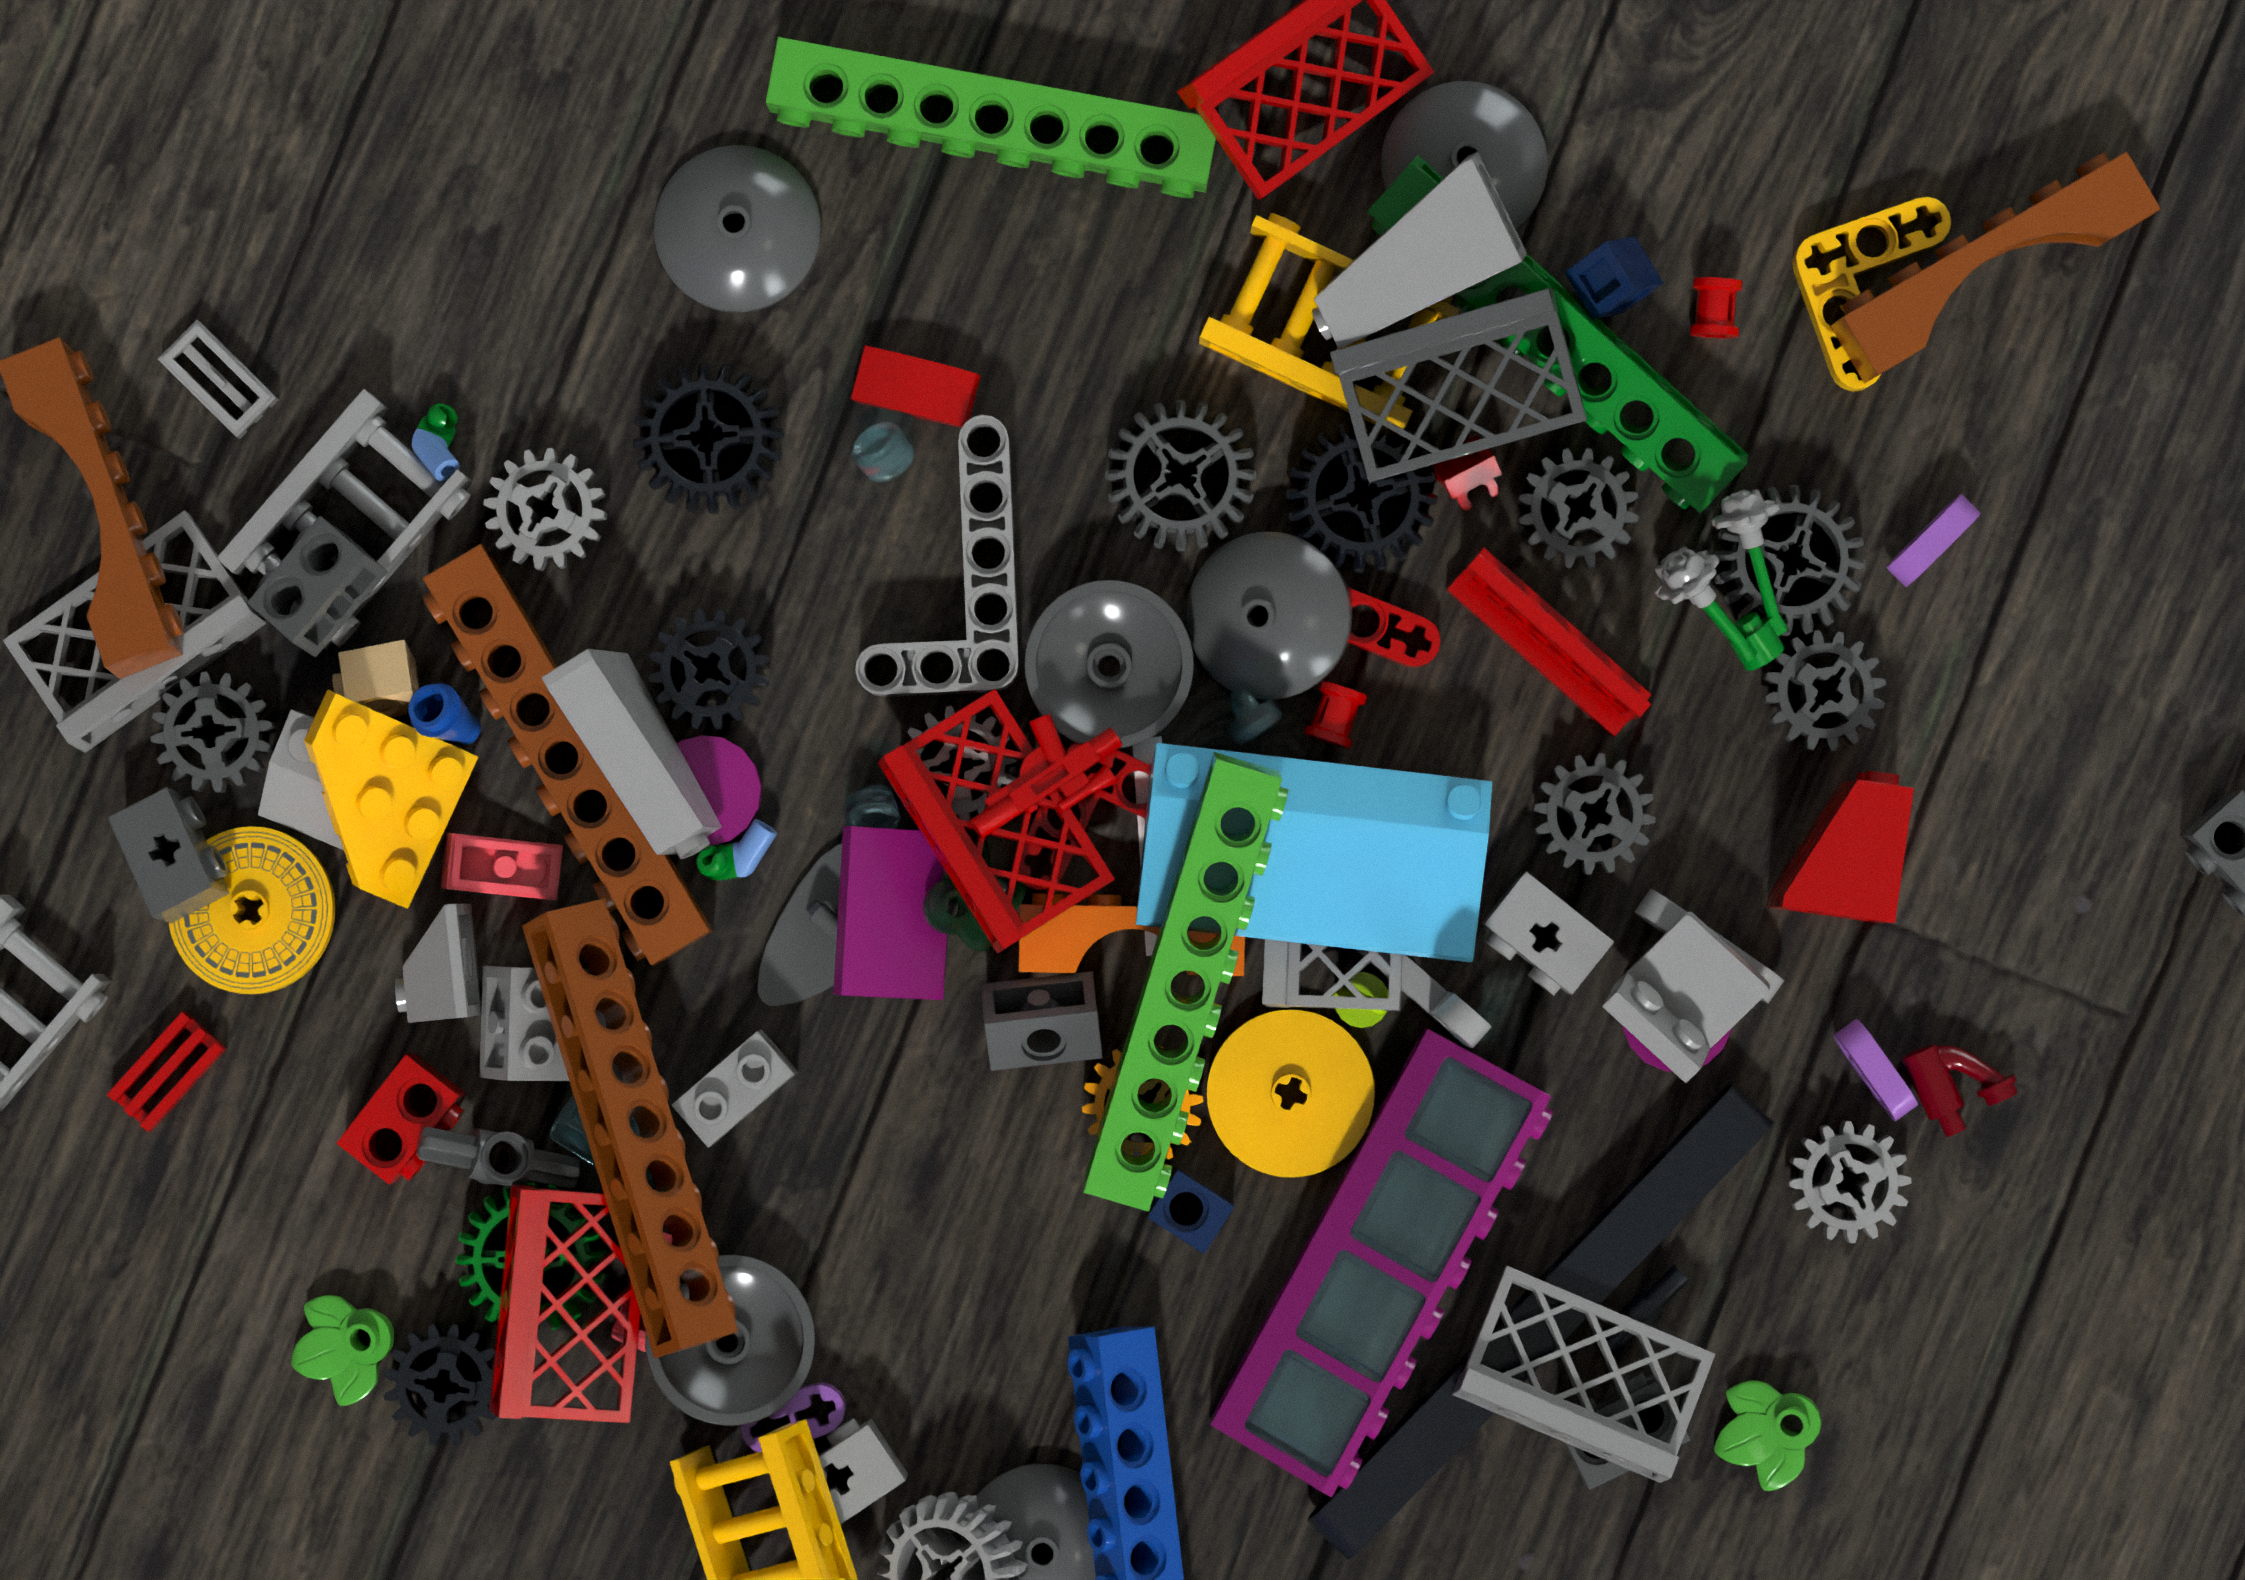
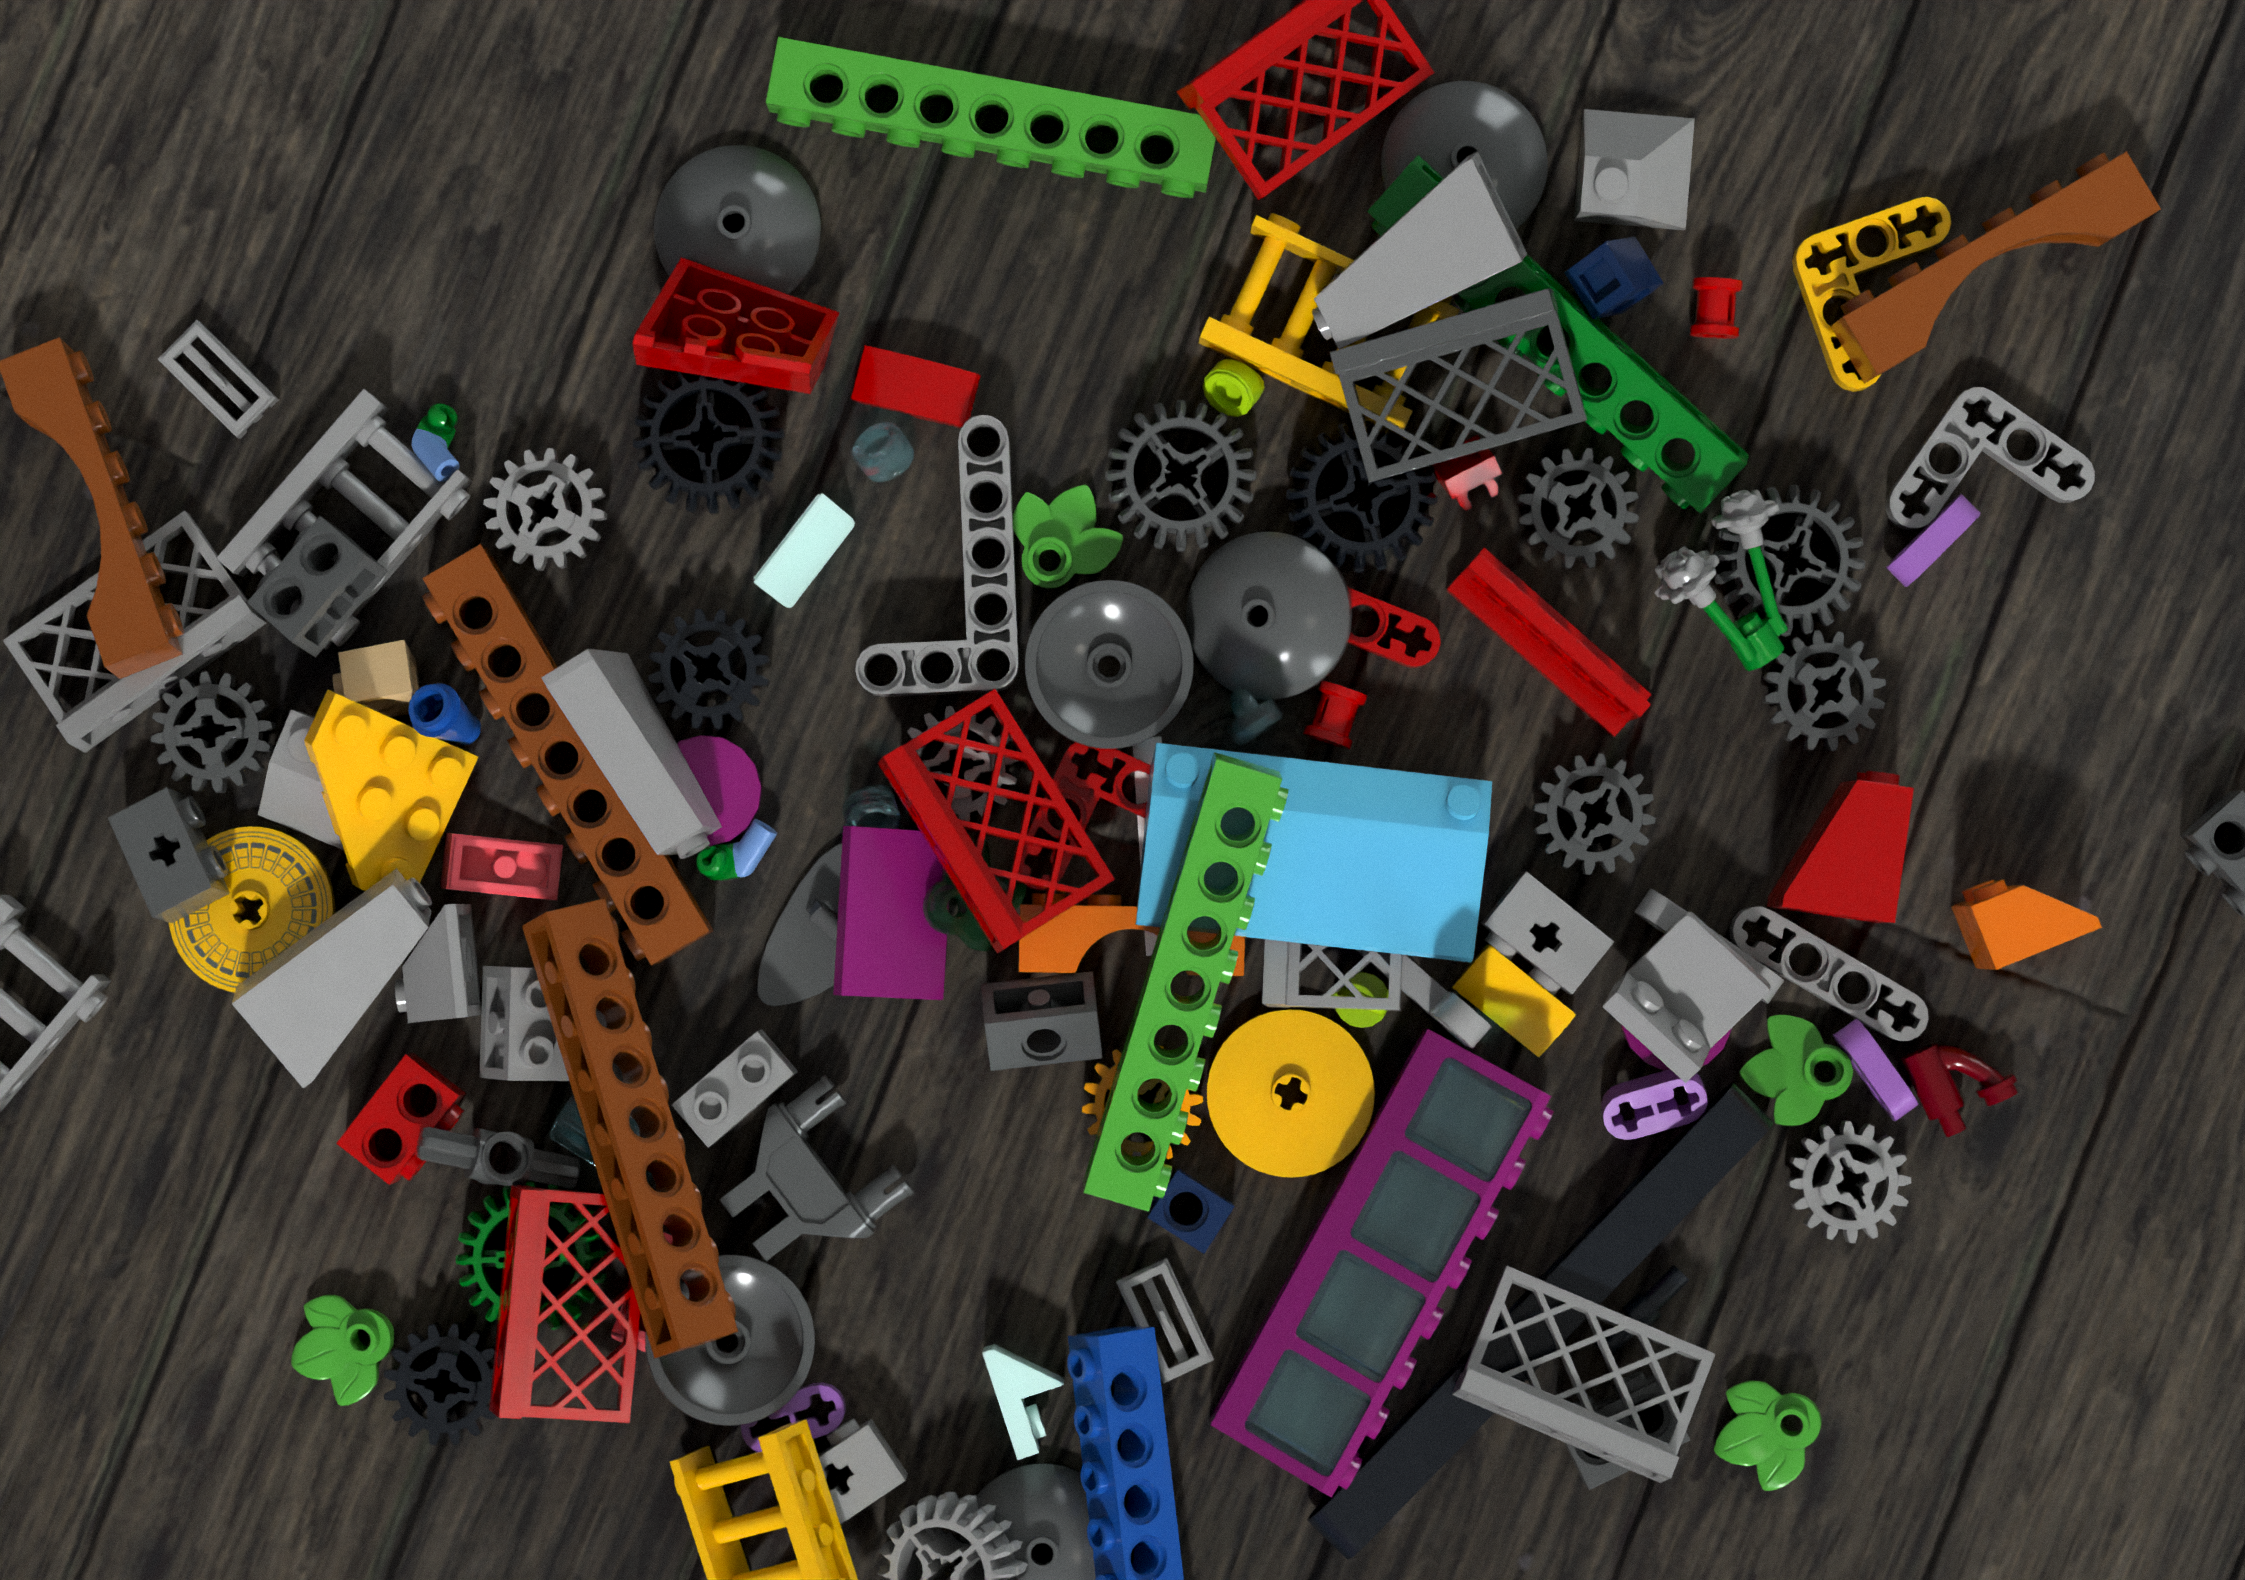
(134, 1106): red tile -> none
(329, 978): none -> light grey slope
(734, 331): none -> red wedge
(804, 551): none -> light aqua slope
(804, 1183): none -> dark grey connector
(1013, 1381): none -> light aqua slope
(1047, 771): red piece -> none
(1068, 530): none -> bright green plate
(1145, 1276): none -> light grey tile
(1233, 387): none -> lime tile
(1513, 1000): none -> yellow slope
(1634, 169): none -> light grey slope
(1653, 1104): none -> medium lavender beam
(1788, 1070): none -> bright green plate
(1832, 967): none -> light grey beam
(1970, 442): none -> light grey beam
(2015, 922): none -> orange slope

